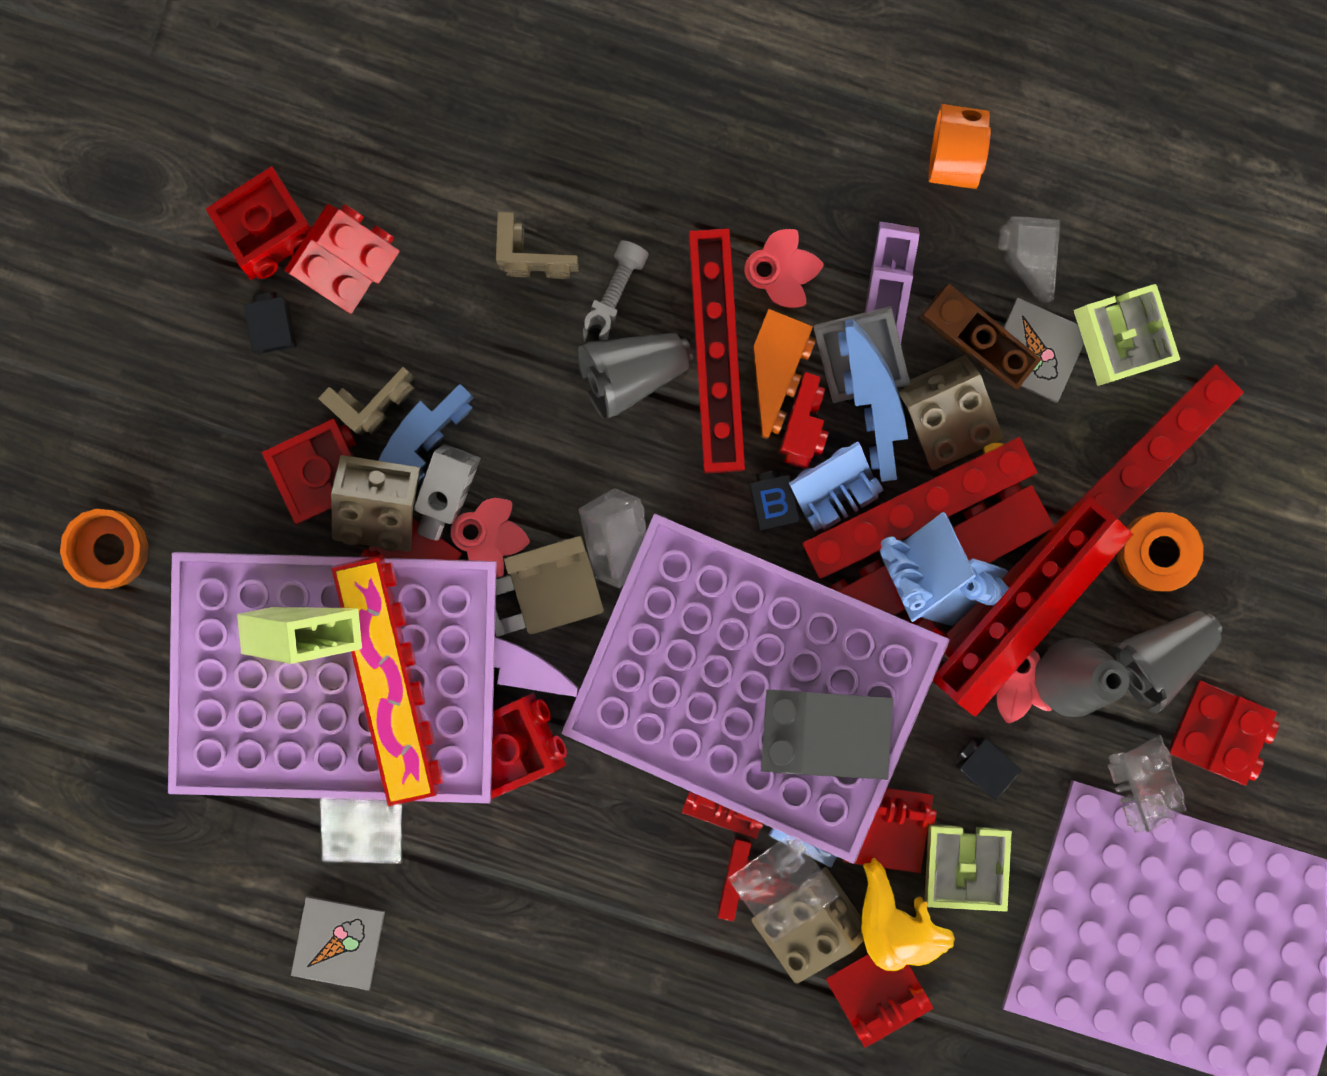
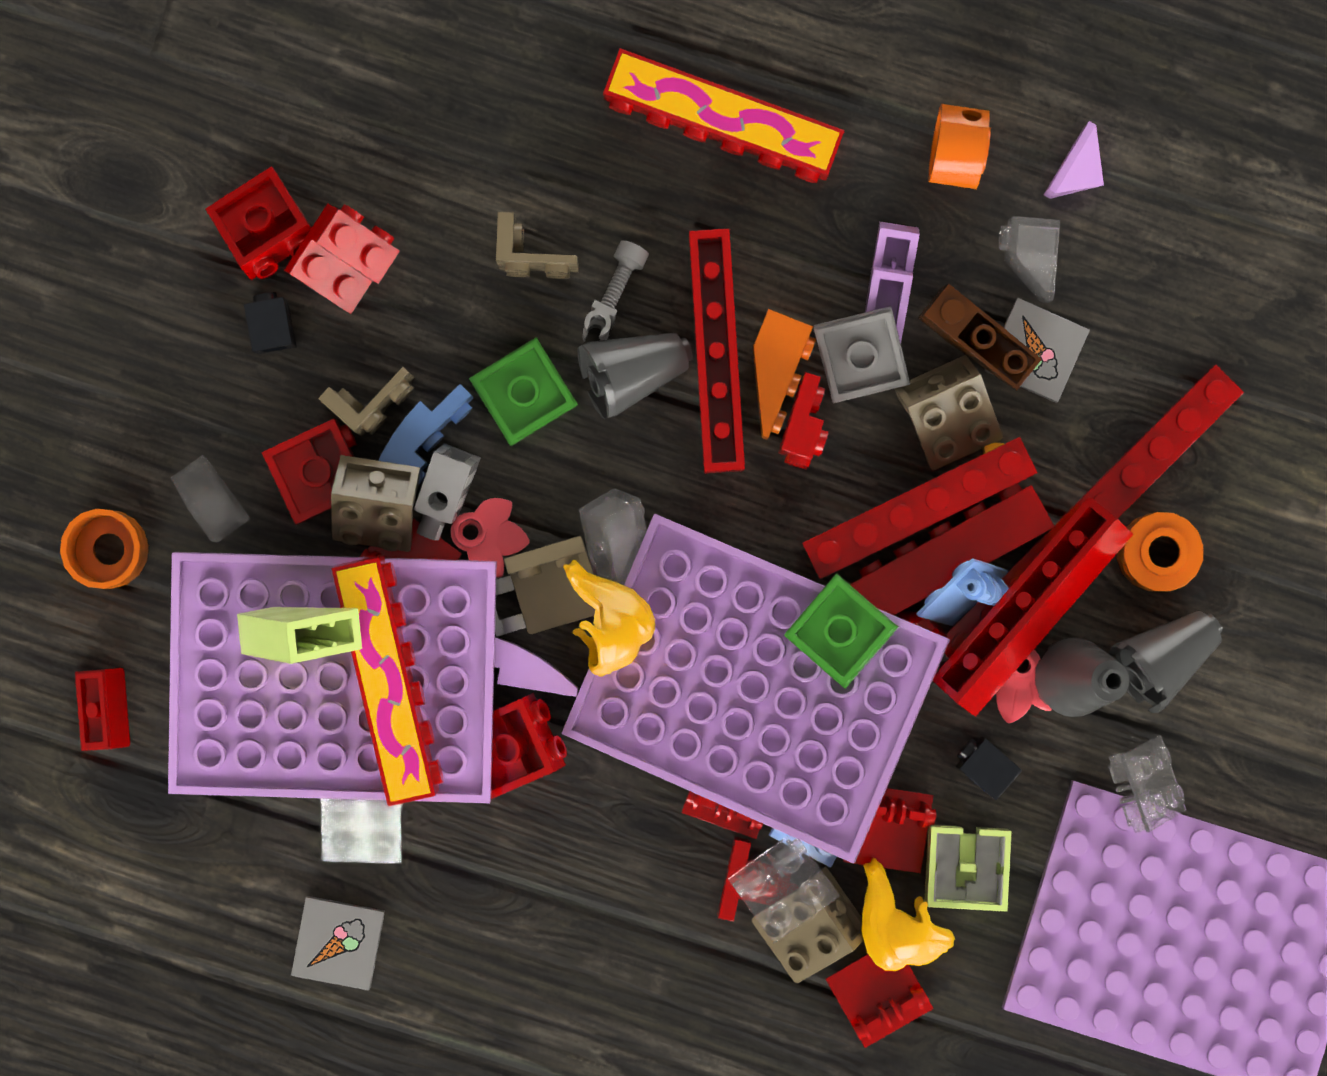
(102, 709): none -> red slope
(209, 499): none -> clear slope
(523, 391): none -> bright green tile
(620, 620): none -> yellow piece
(722, 115): none -> brick
(773, 500): black brick -> none
(789, 269): coral plate -> none
(827, 734): dark grey slope -> none
(832, 483): light blue hinge -> none
(841, 631): none -> bright green tile
(874, 385): medium blue slope -> none
(927, 565): light blue hinge -> none
(1080, 167): none -> lavender slope
(1126, 335): piece -> none
(1224, 733): red plate -> none

